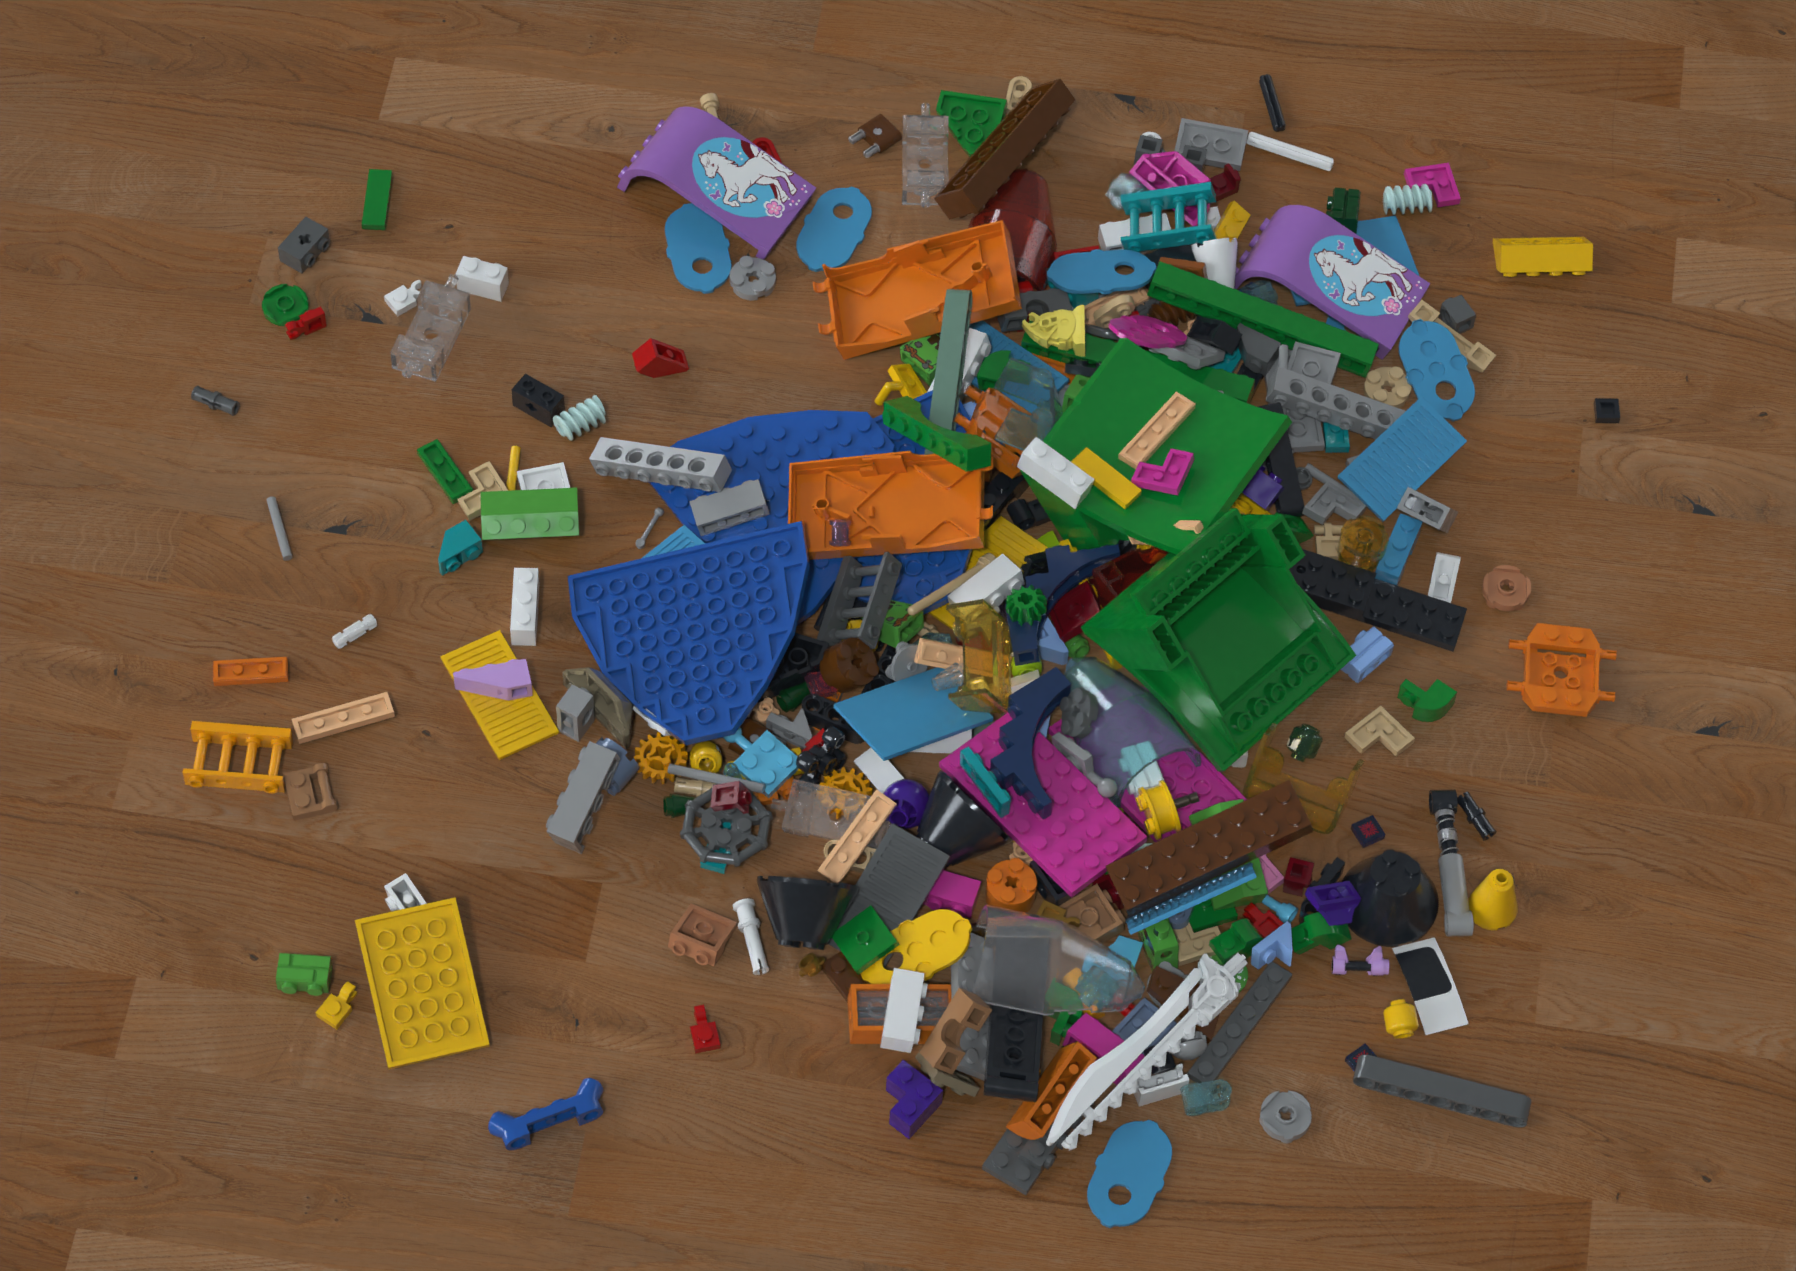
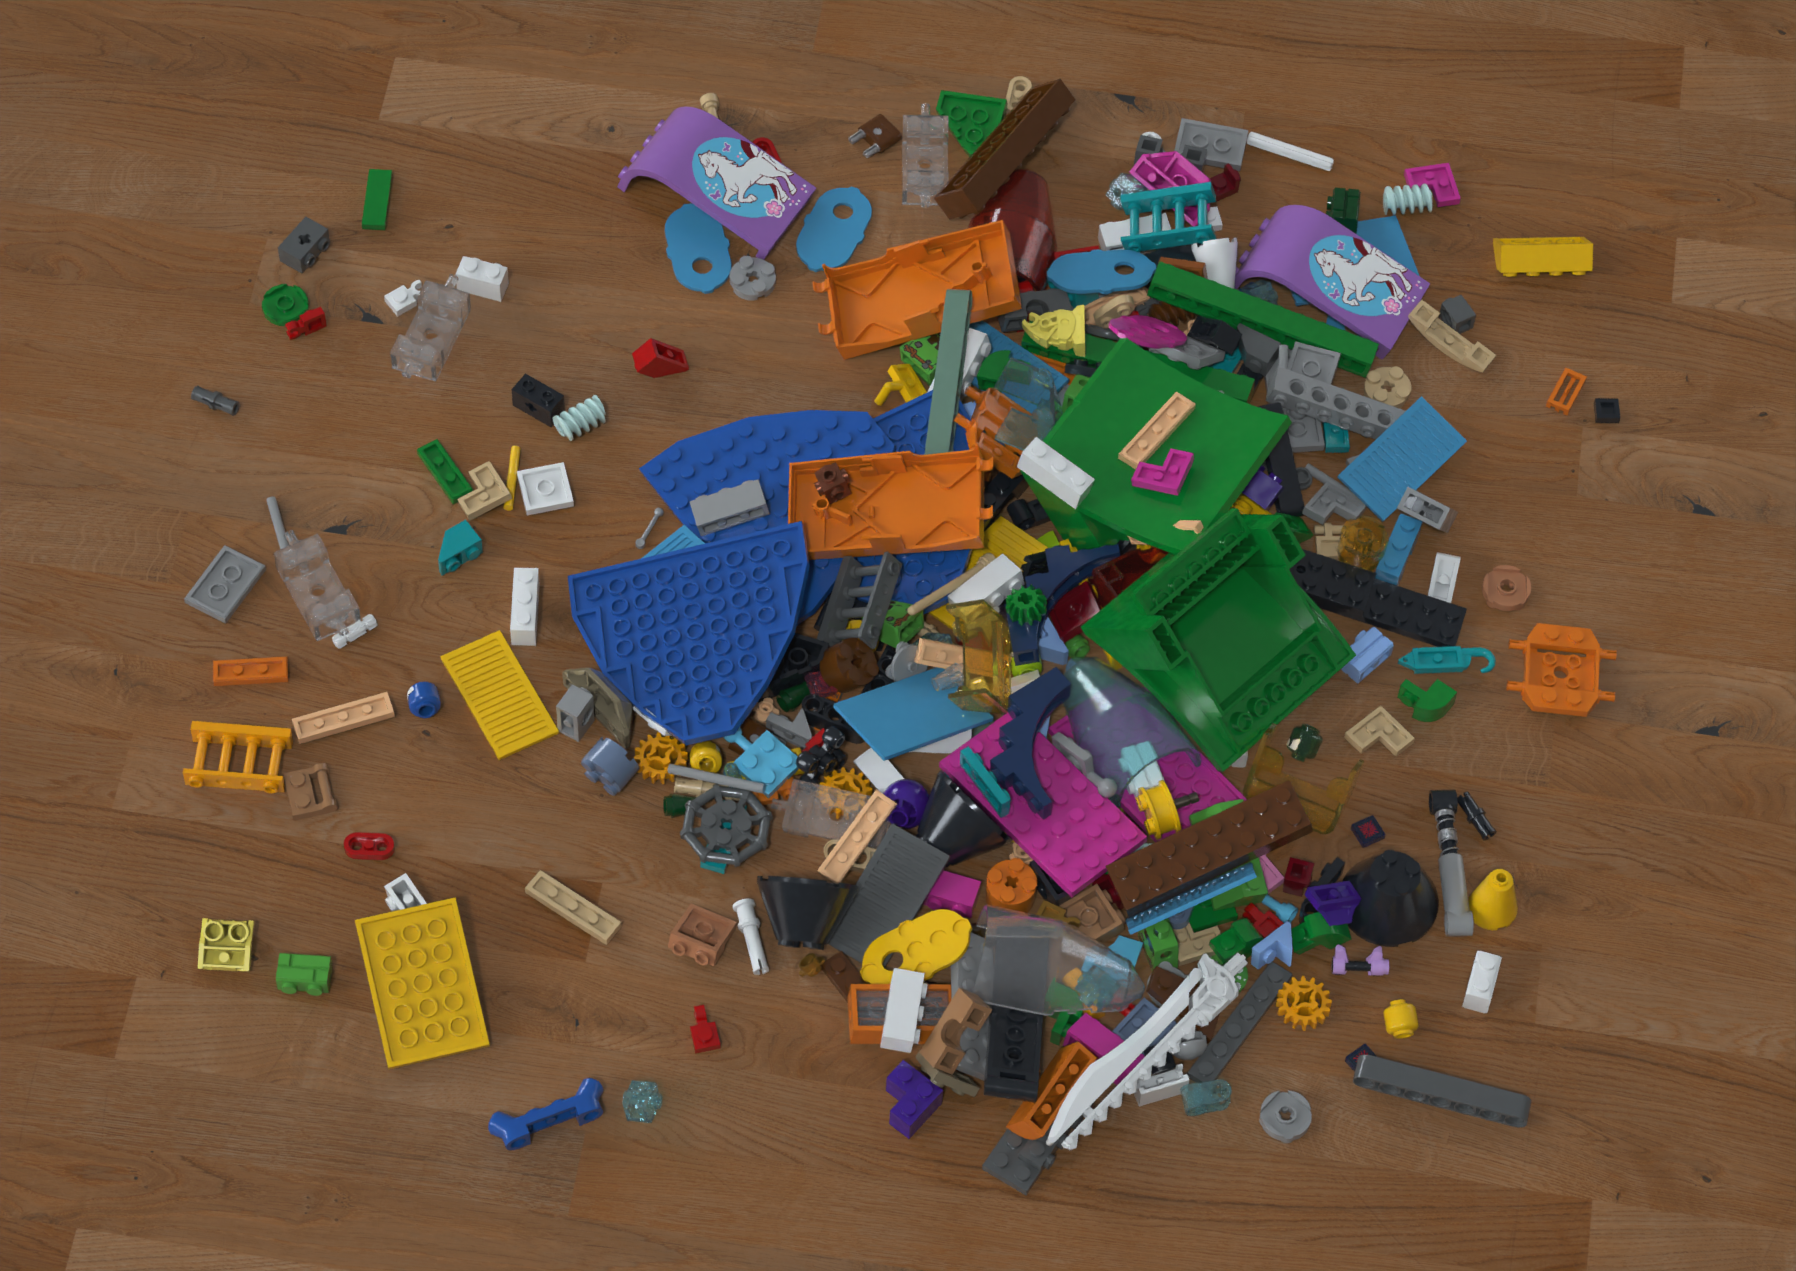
(225, 584): none -> light grey tile
(225, 945): none -> light yellow slope
(307, 567): none -> clear brick
(337, 1009): yellow plate -> none
(369, 846): none -> red plate
(423, 699): none -> blue head
(500, 681): lavender slope -> none
(529, 513): bright green slope -> none
(573, 907): none -> tan plate
(582, 796): light grey wedge -> none
(641, 1101): none -> clear light blue brick
(660, 464): light grey brick -> none
(730, 796): dark red bracket -> none
(832, 482): none -> copper brick
(840, 532): bush -> none
(864, 939): green plate -> none
(960, 449): green arch -> none
(1078, 712): dark grey plate -> none
(1107, 478): yellow tile -> none
(1135, 1159): dark azure piece -> none
(1231, 222): yellow plate -> none
(1272, 103): black axle -> none
(1303, 1013): none -> light orange gear
(1431, 986): sticker -> none
(1432, 358): dark azure piece -> none
(1445, 659): none -> teal plate
(1482, 982): none -> white brick
(1559, 405): none -> orange tile

